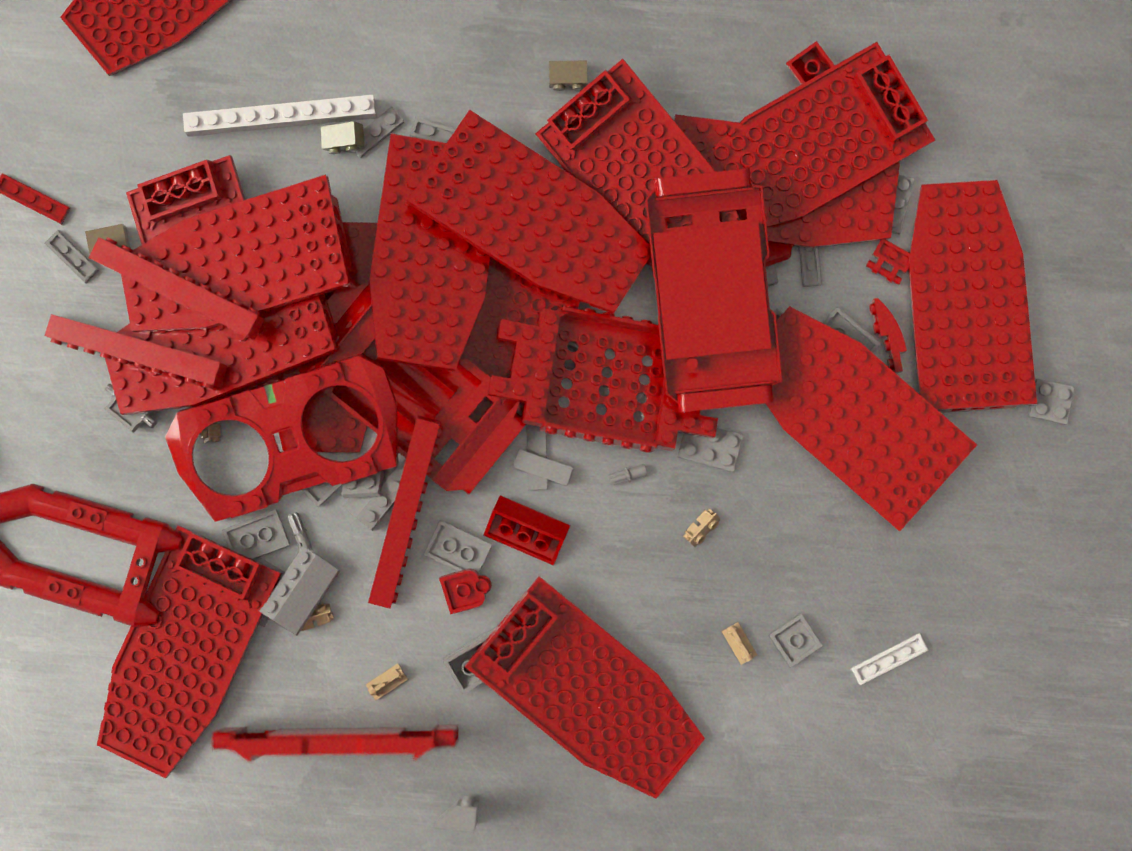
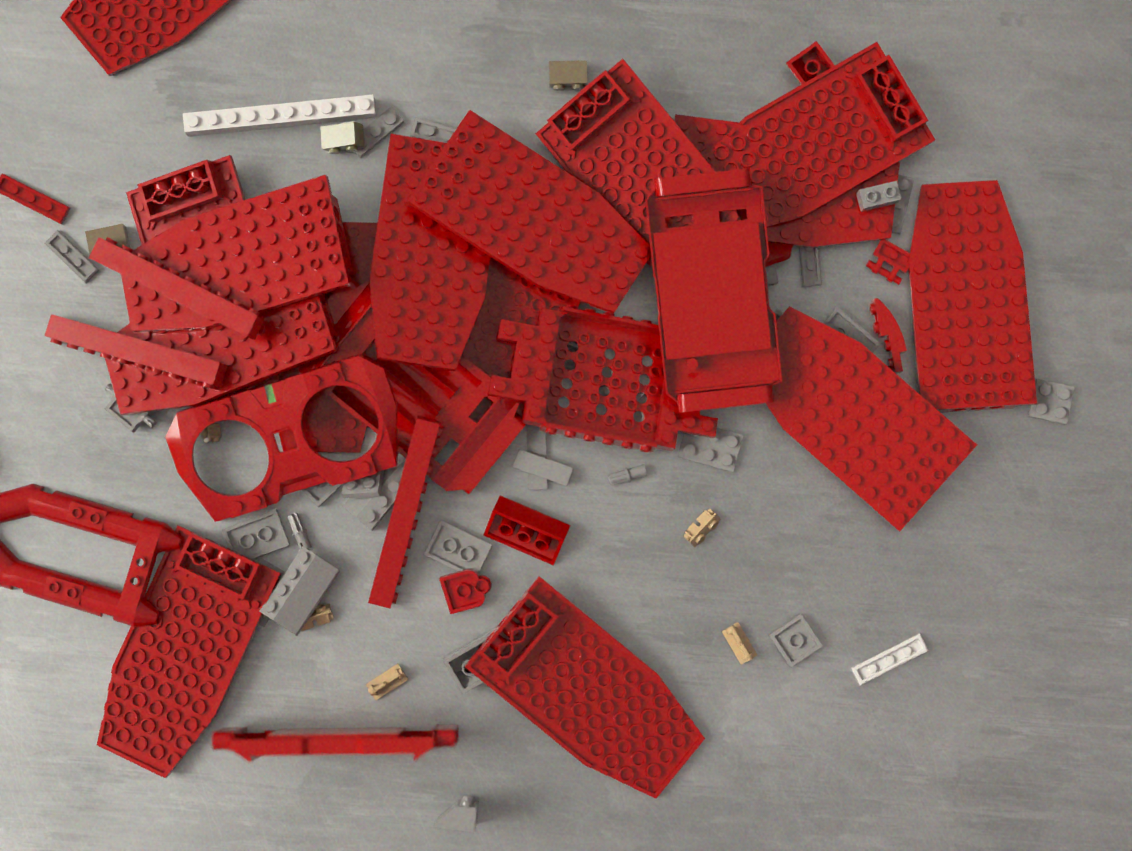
(878, 196): none -> light grey brick

